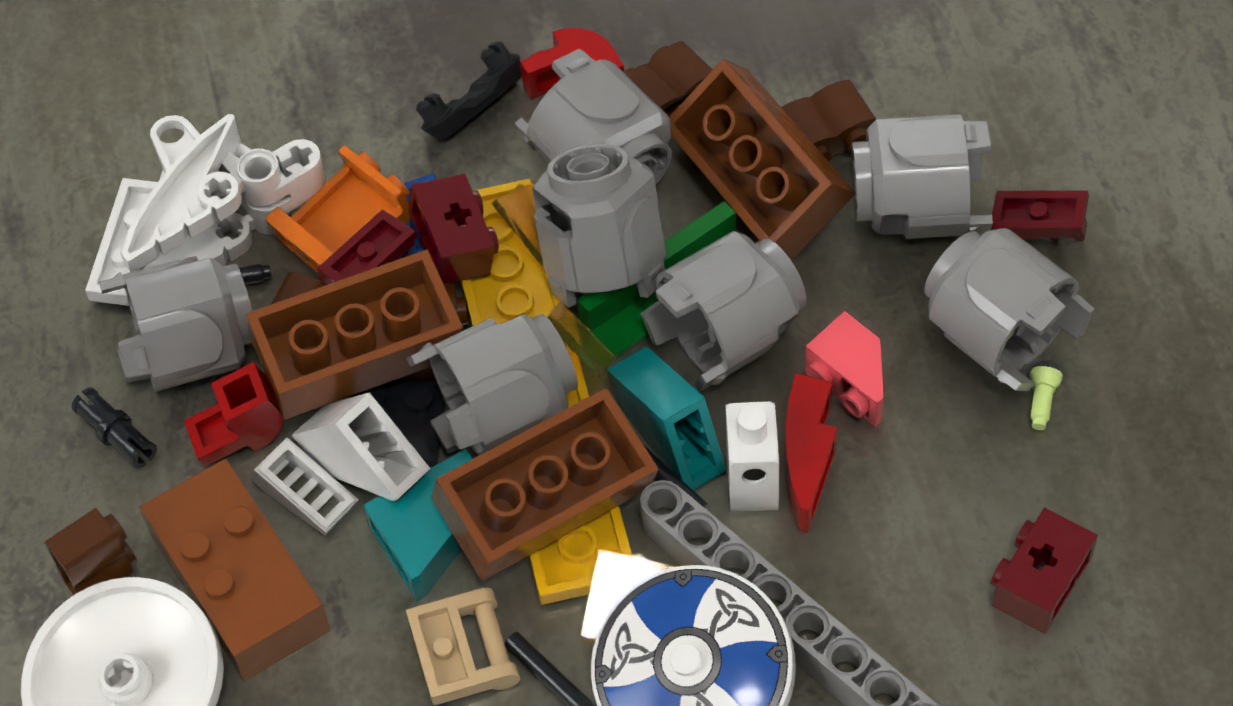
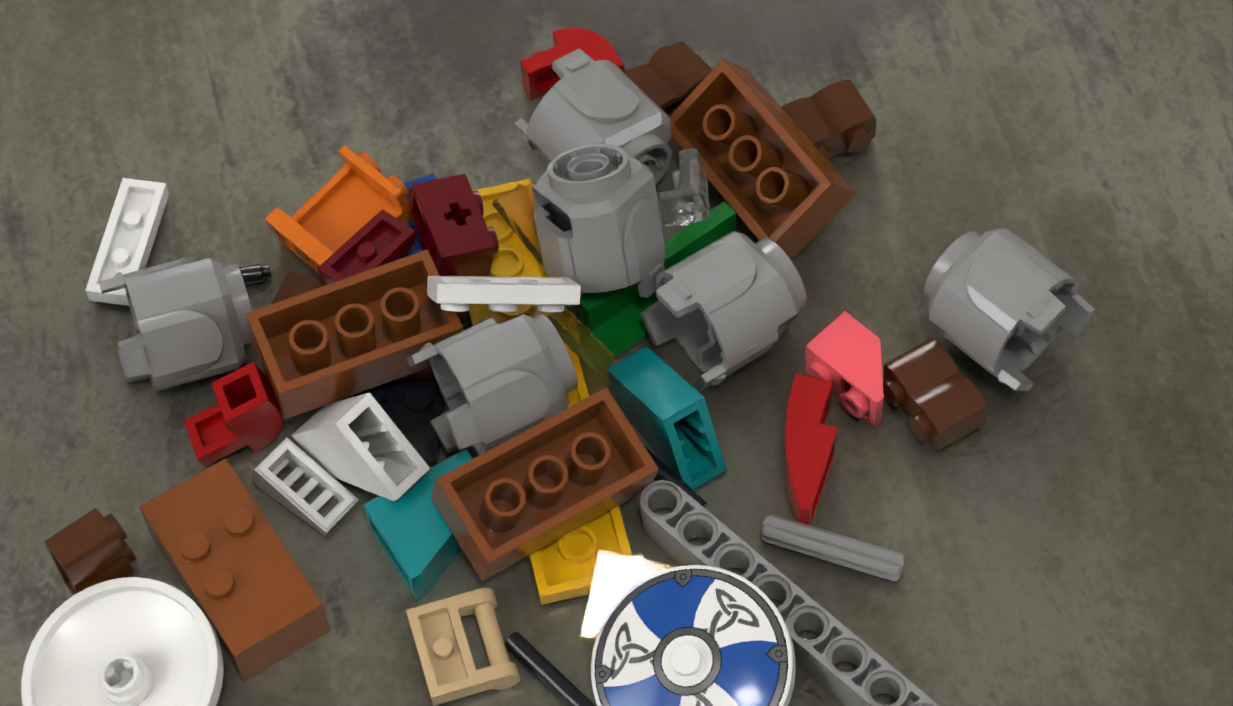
(114, 427): black pin -> none
(206, 183): white piece -> none
(502, 73): black piece -> none
(503, 293): none -> white plate
(690, 195): none -> clear bracket
(752, 445): white torso -> none
(833, 547): none -> light grey axle
(918, 175): light grey piece -> none
(934, 394): none -> reddish brown brick
(1042, 213): dark red plate -> none
(1046, 379): yellowish green piece -> none
(1062, 552): dark red brick -> none

